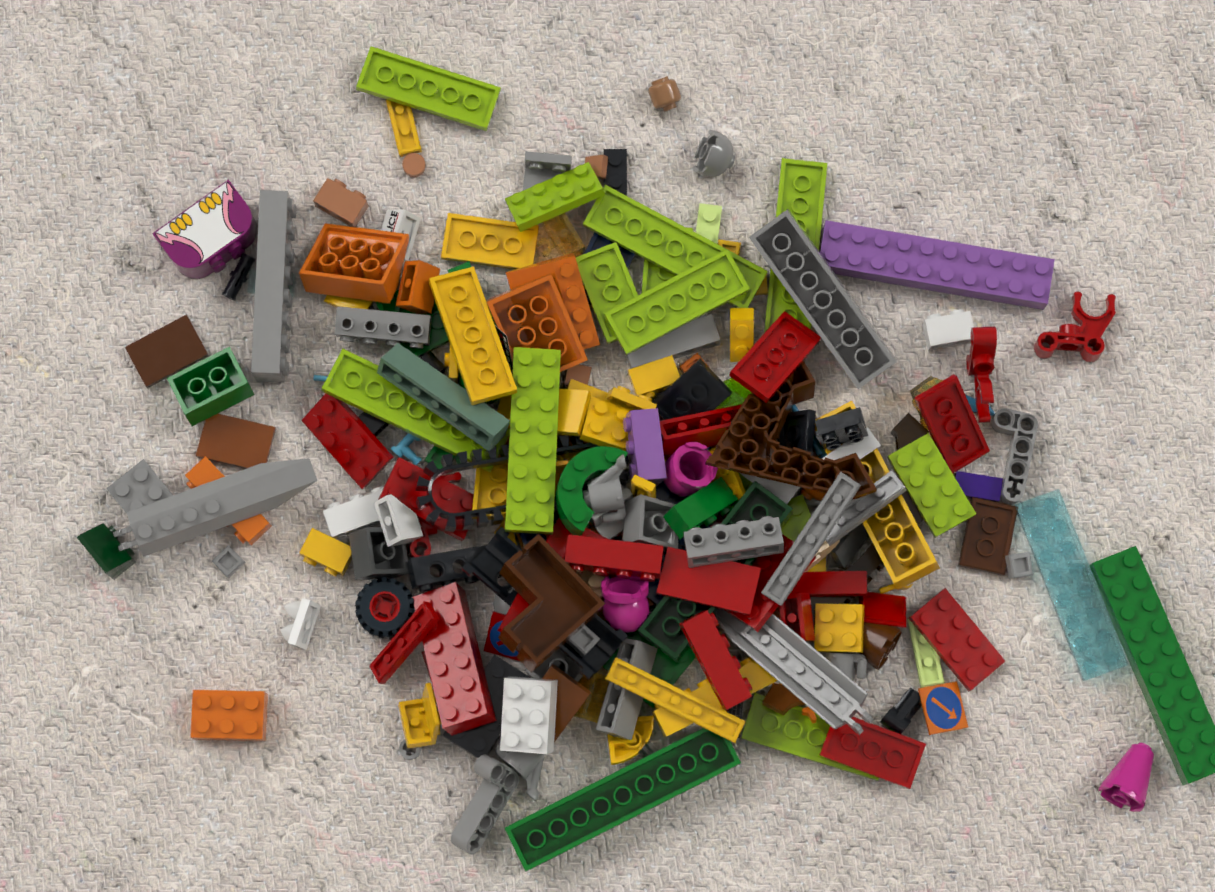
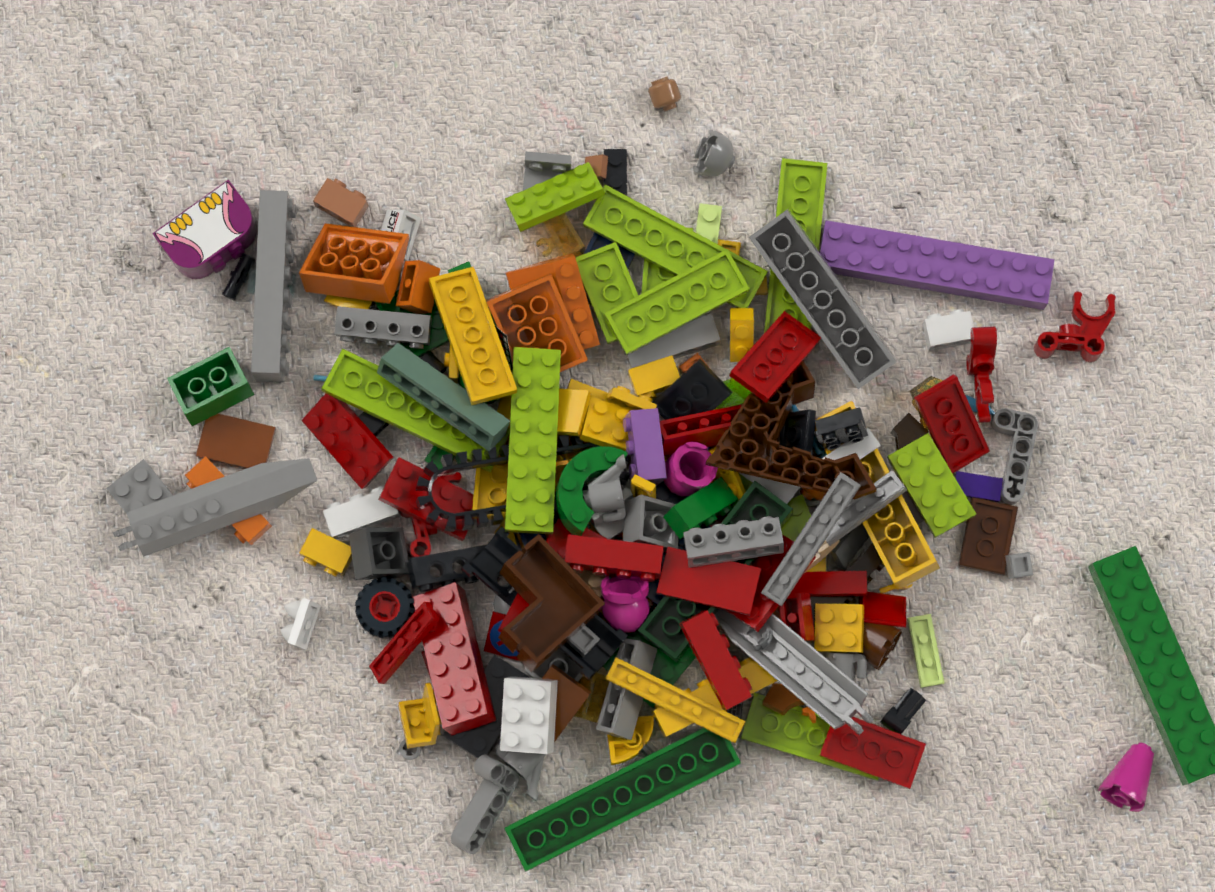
(105, 551): dark green slope -> none
(166, 351): reddish brown tile -> none
(228, 561): light grey tile -> none
(229, 715): orange brick -> none
(397, 521): white slope -> none
(403, 128): yellow tile -> none
(403, 449): medium azure piece -> none
(414, 165): nougat tile -> none
(428, 88): lime plate -> none
(488, 242): yellow plate -> none
(579, 373): nougat tile -> none
(767, 637): none -> dark grey piece
(943, 708): piece -> none
(956, 639): red plate -> none
(1071, 585): clear light blue plate -> none

